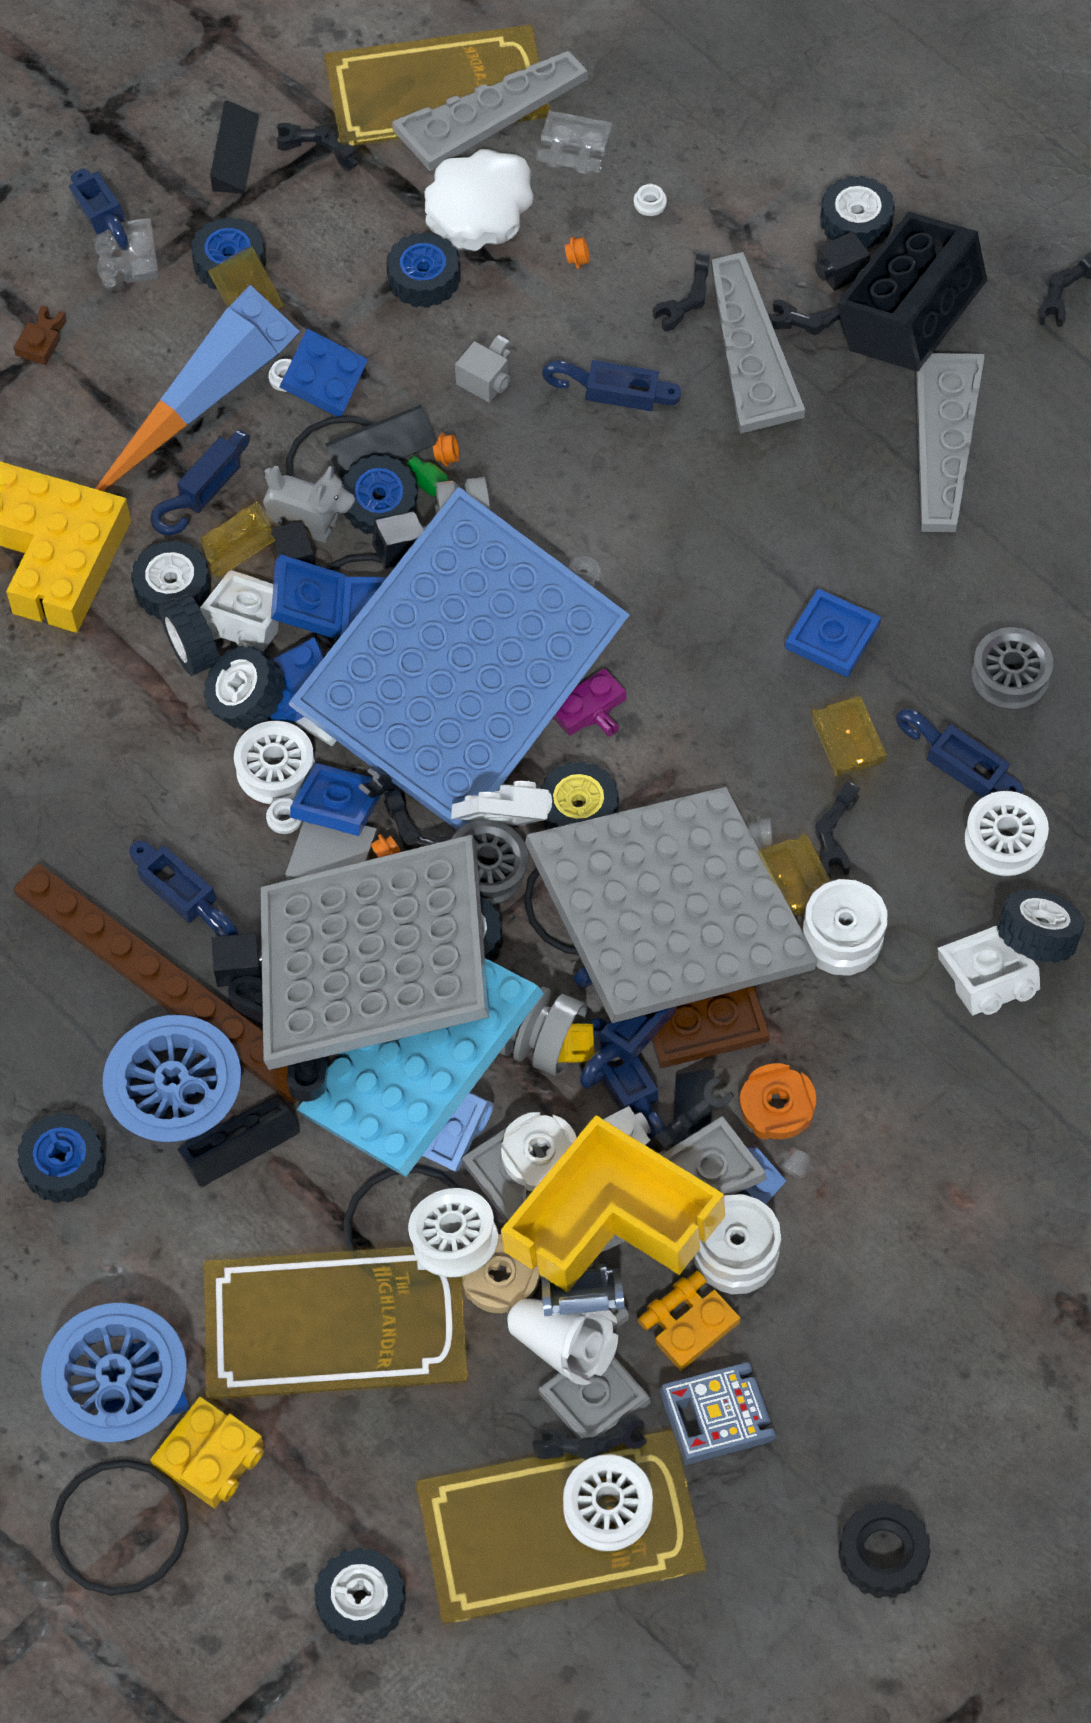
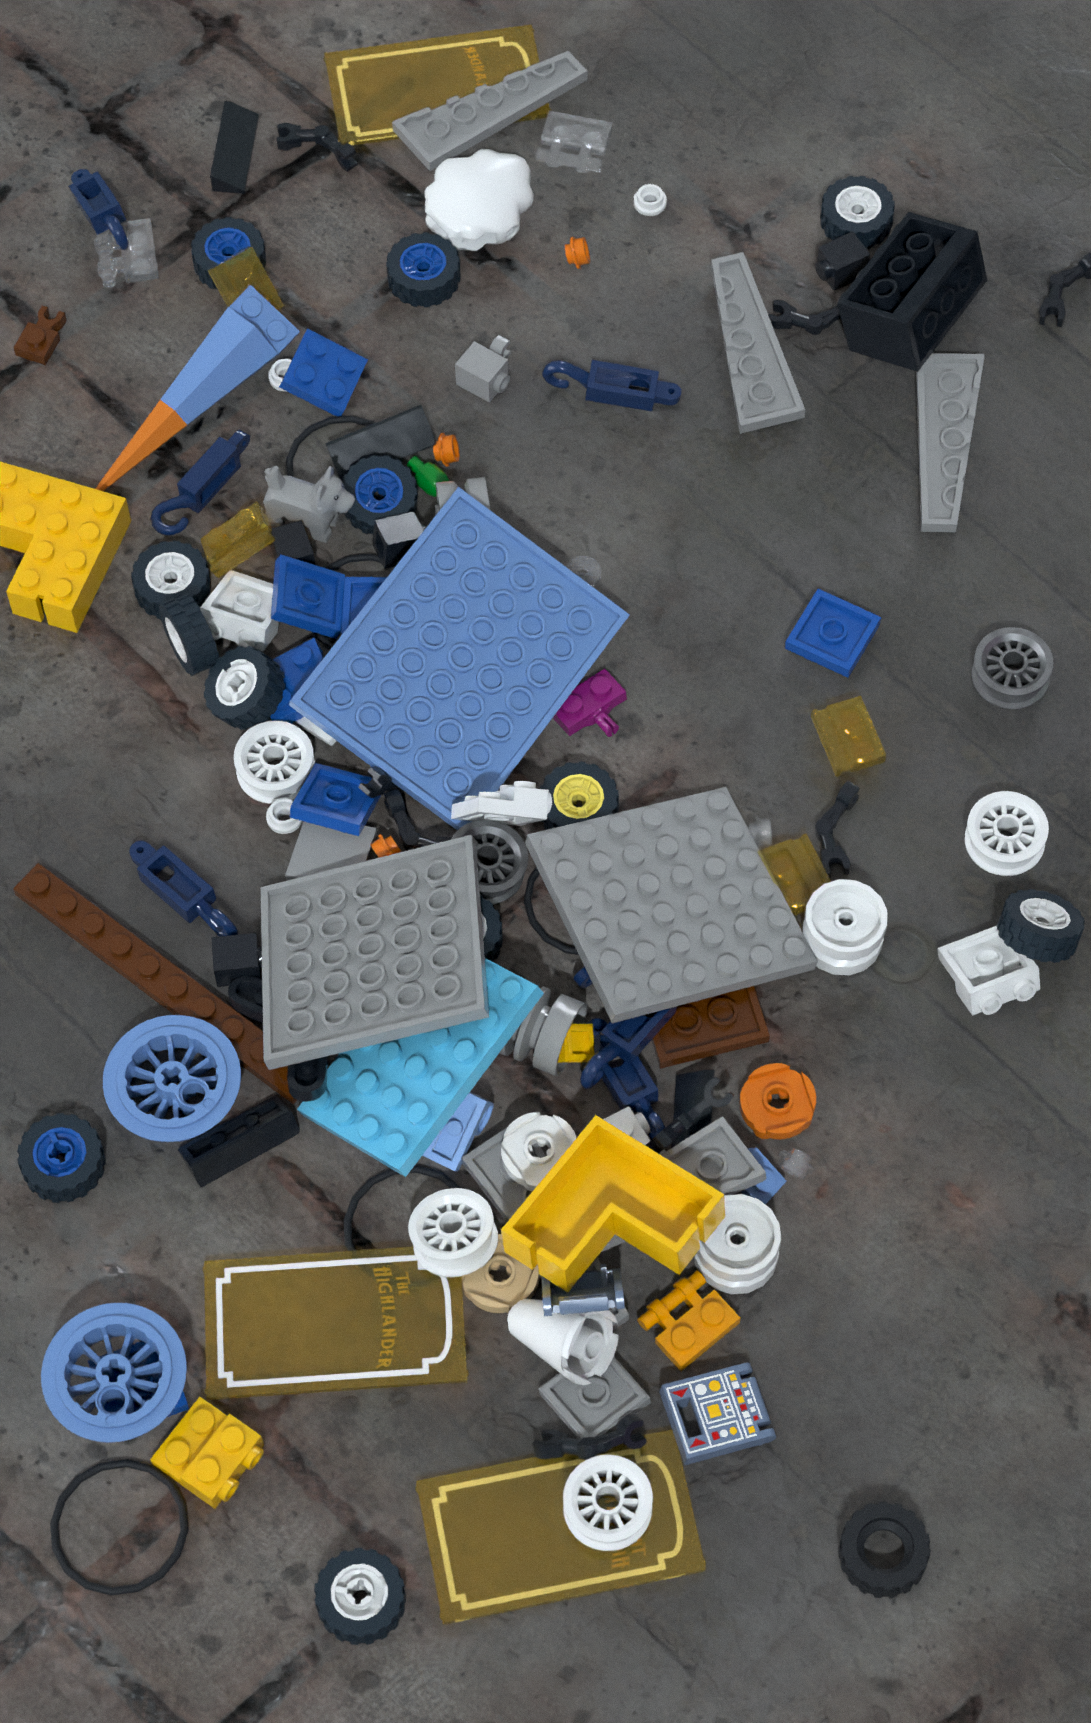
(695, 298): black piece -> none
(959, 754): dark blue piece -> none

